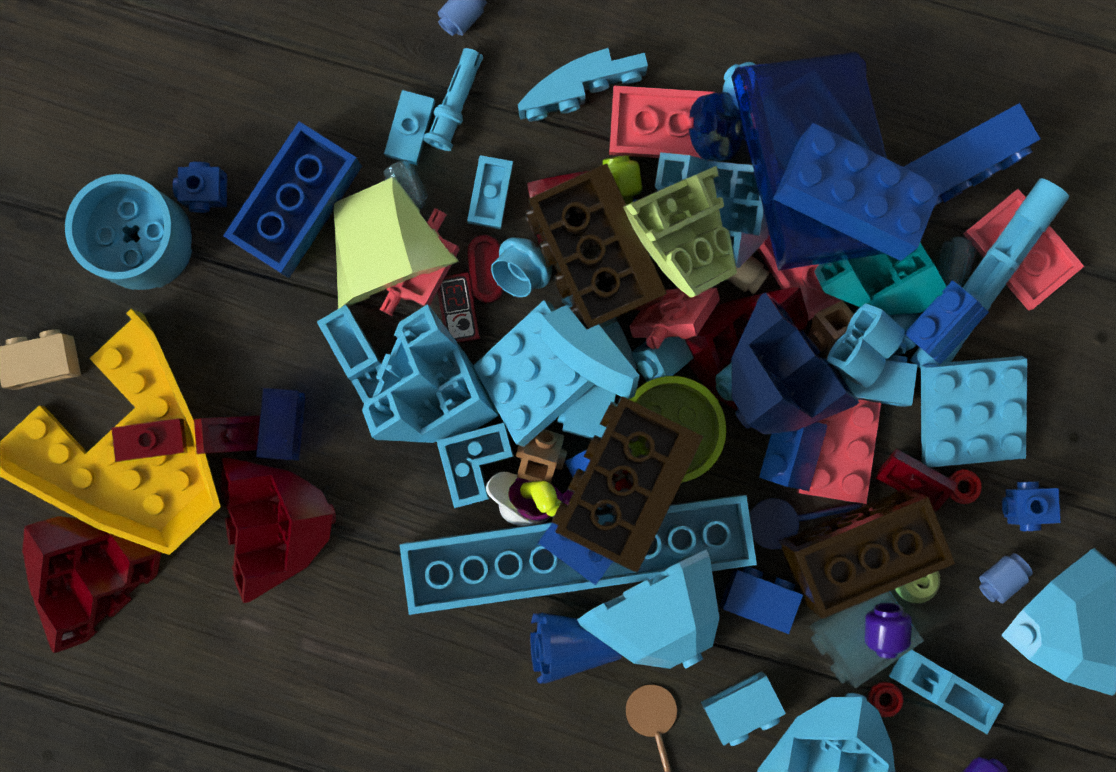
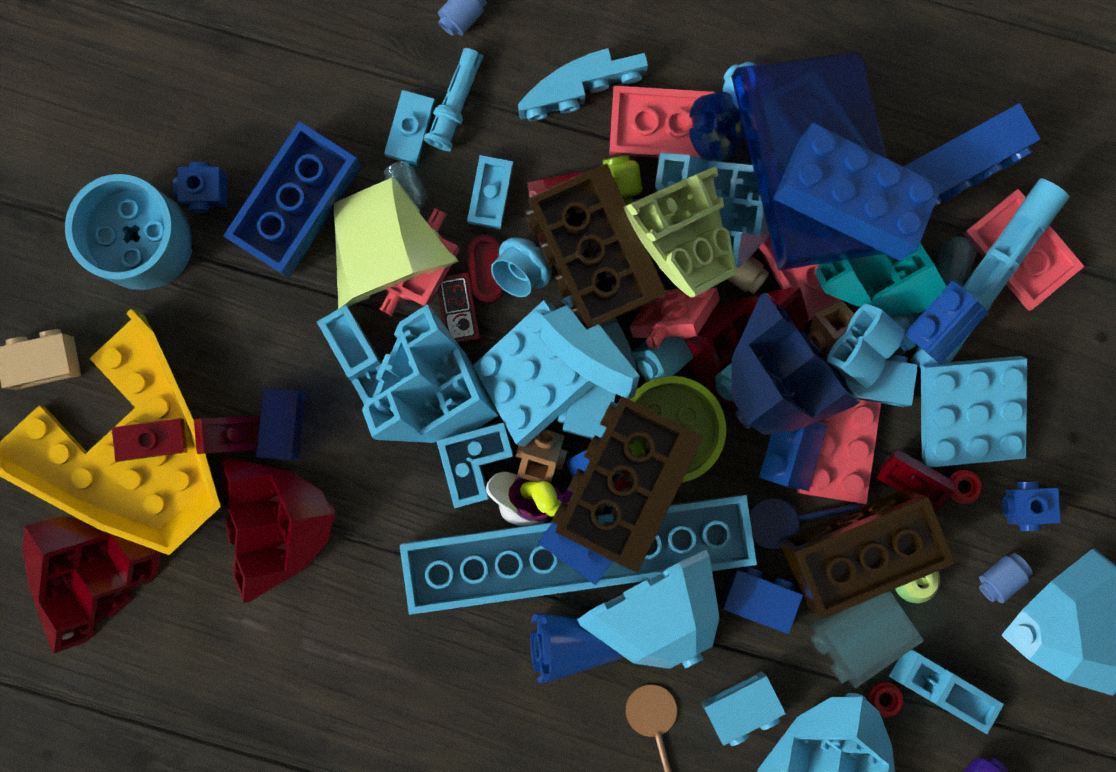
(888, 630): dark purple head -> none

